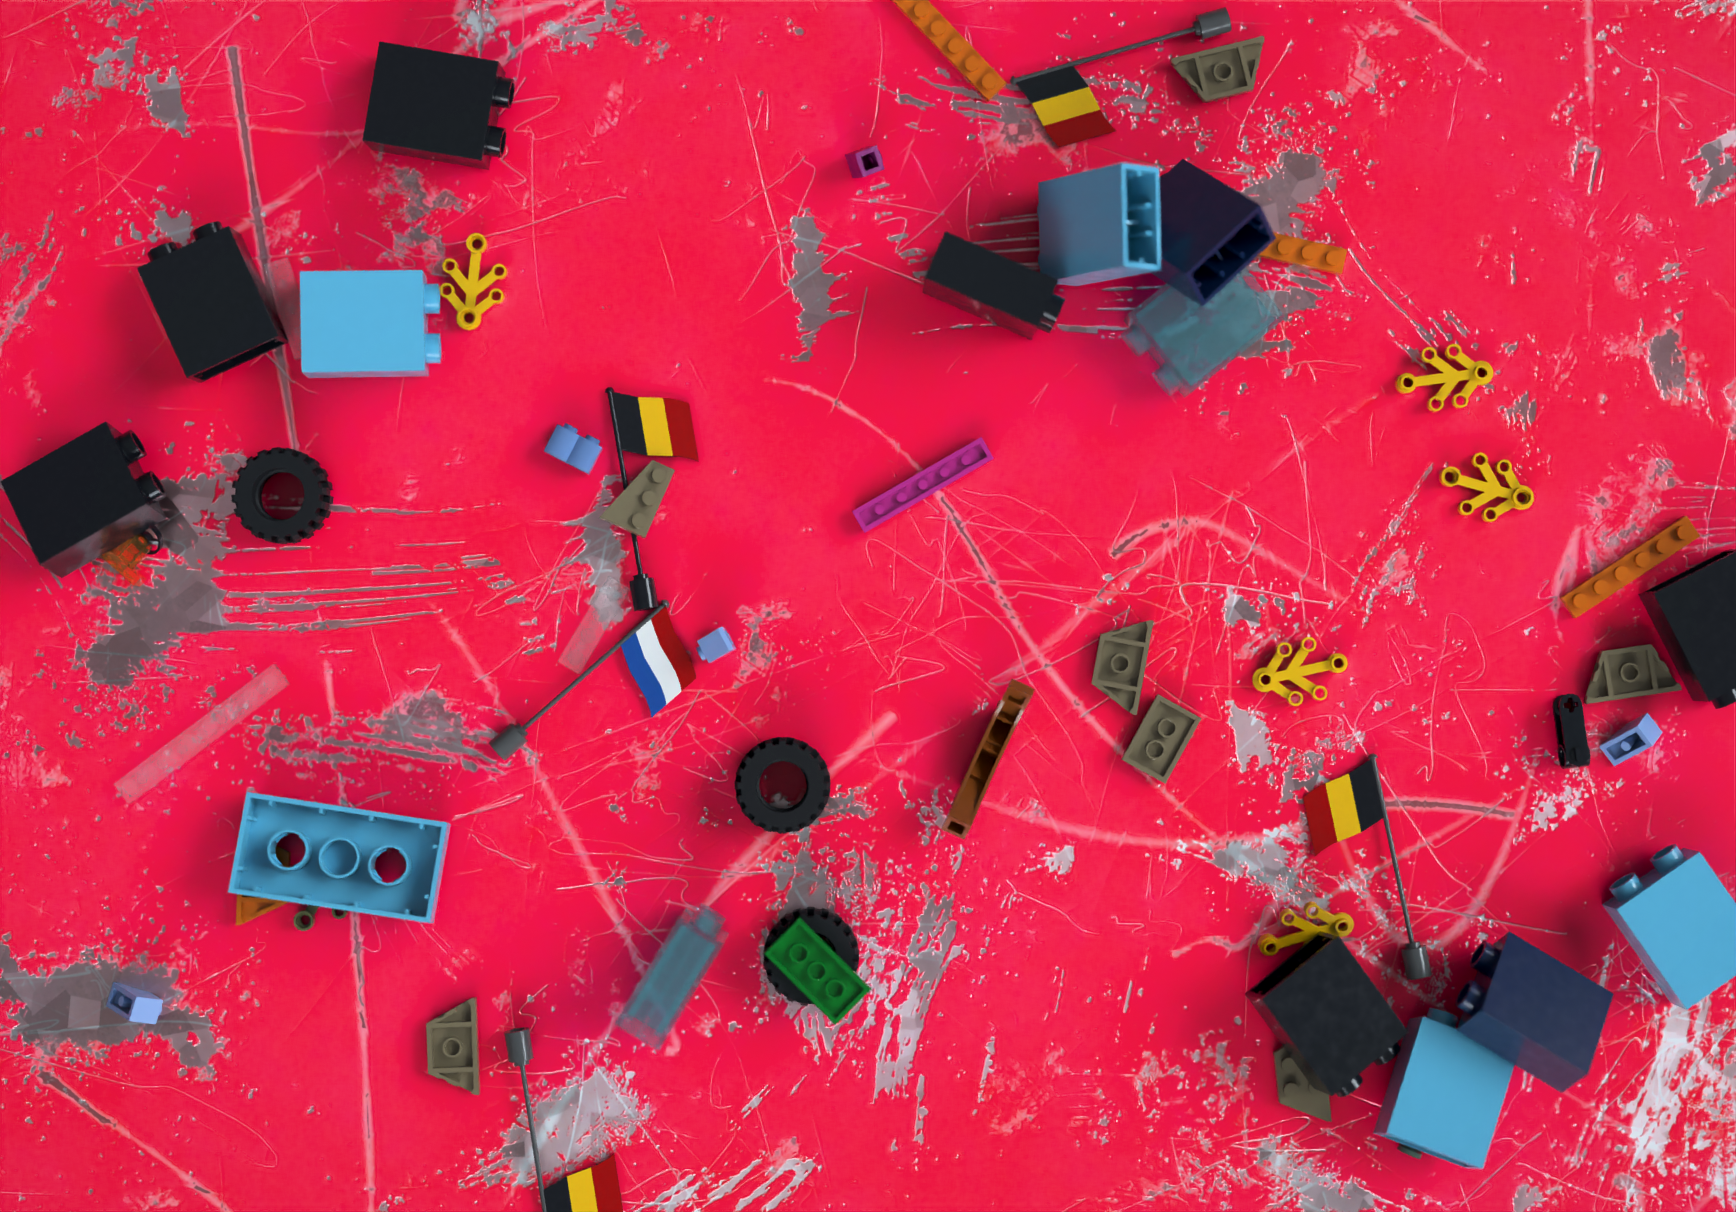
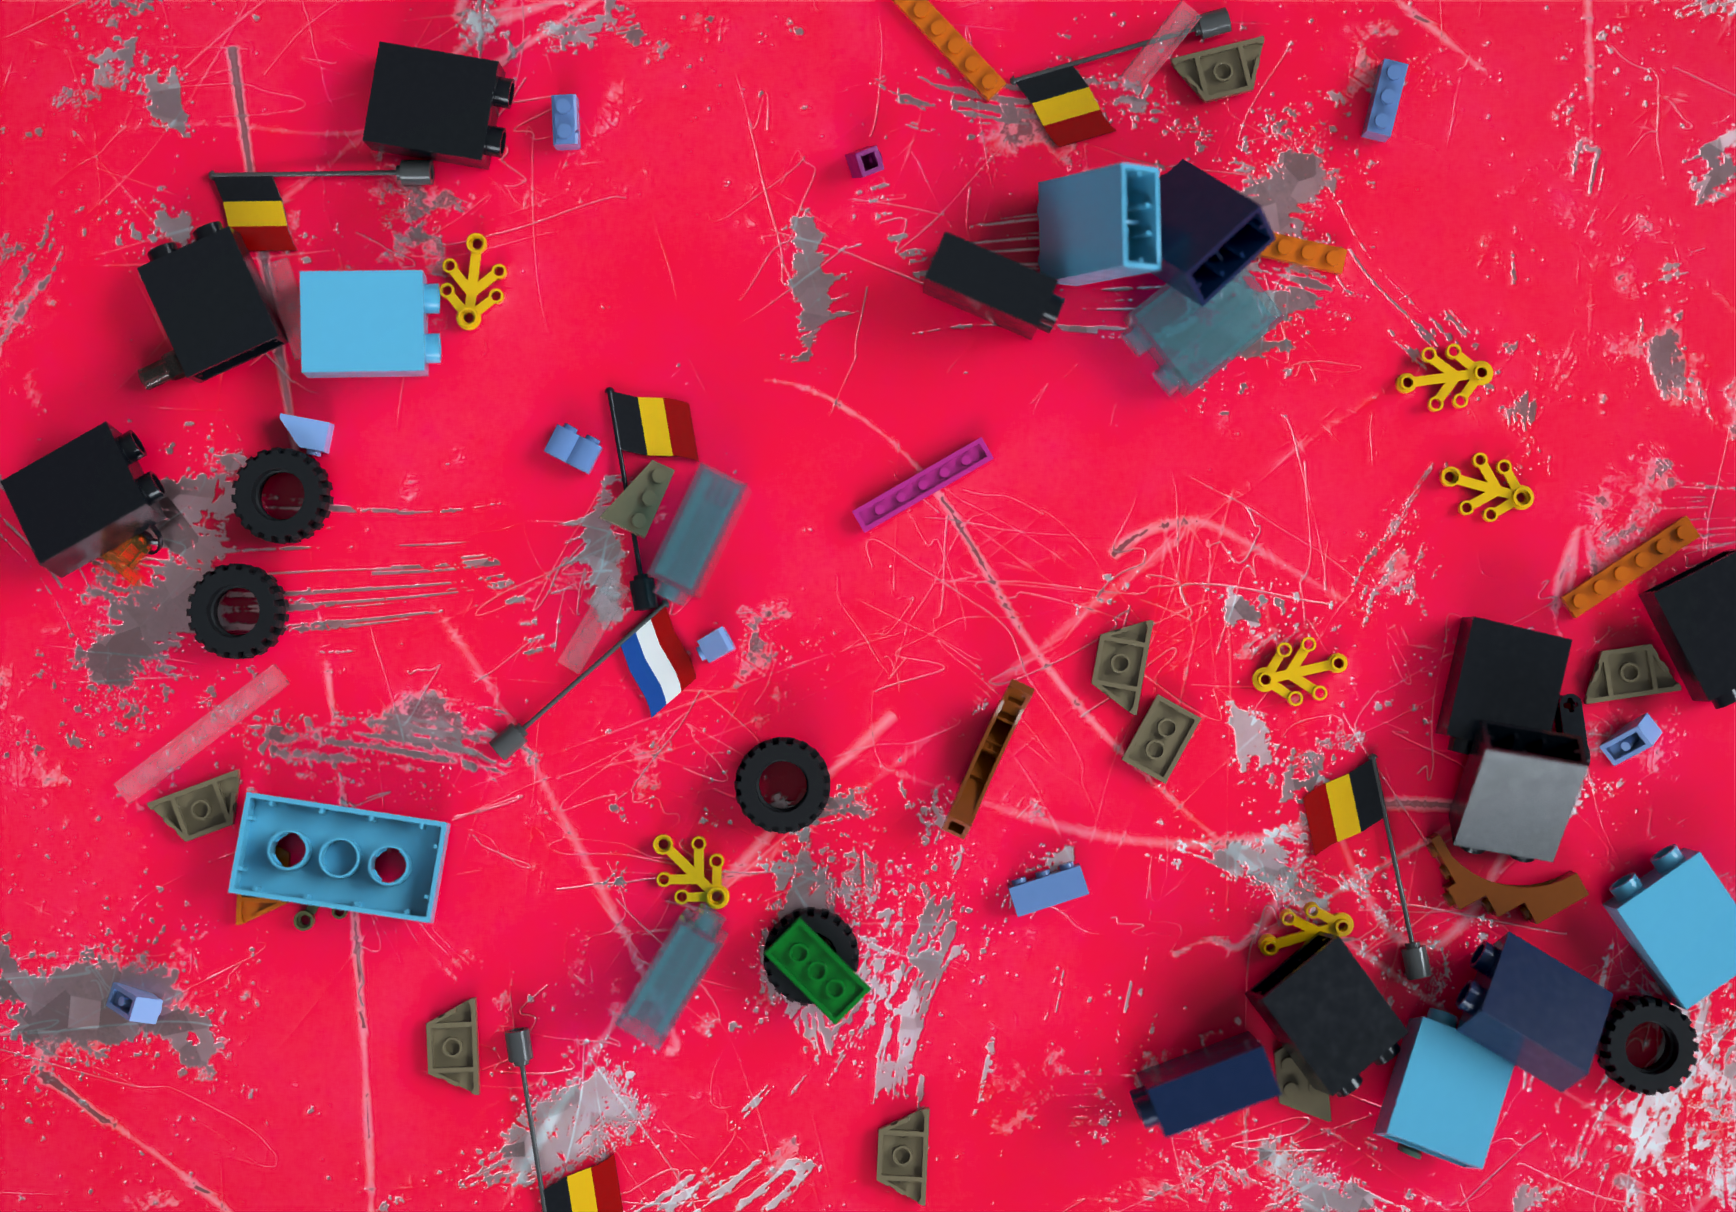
(161, 371): none -> clear smoke piece
(201, 807): none -> dark tan wing
(205, 611): none -> black tyre
(258, 211): none -> flag
(309, 433): none -> light blue slope
(566, 122): none -> medium blue brick
(694, 874): none -> yellow plant
(698, 534): none -> clear light blue brick
(904, 1155): none -> dark tan wing
(1047, 888): none -> medium blue brick
(1159, 47): none -> clear plate
(1205, 1085): none -> dark blue brick
(1384, 100): none -> medium blue brick
(1501, 677): none -> black brick
(1517, 791): none -> brick
(1537, 900): none -> dark orange arch
(1676, 1055): none -> black tyre

